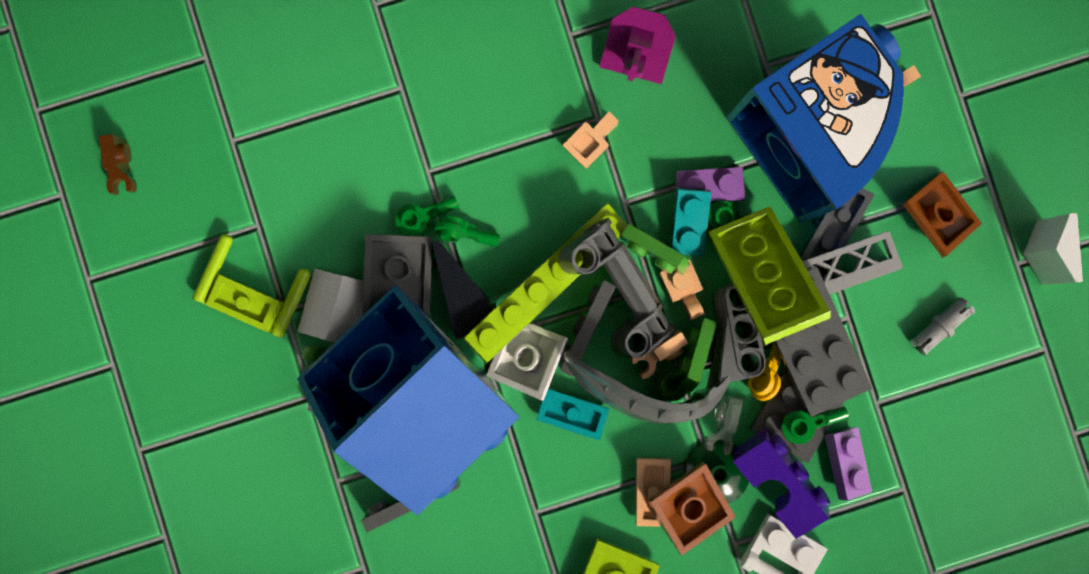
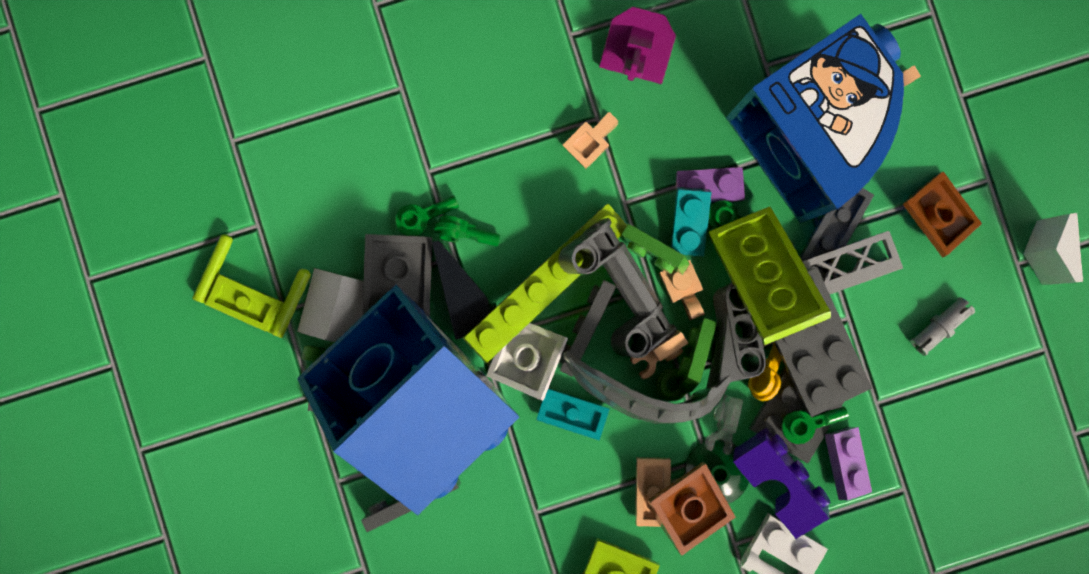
(115, 160): reddish brown plate -> none

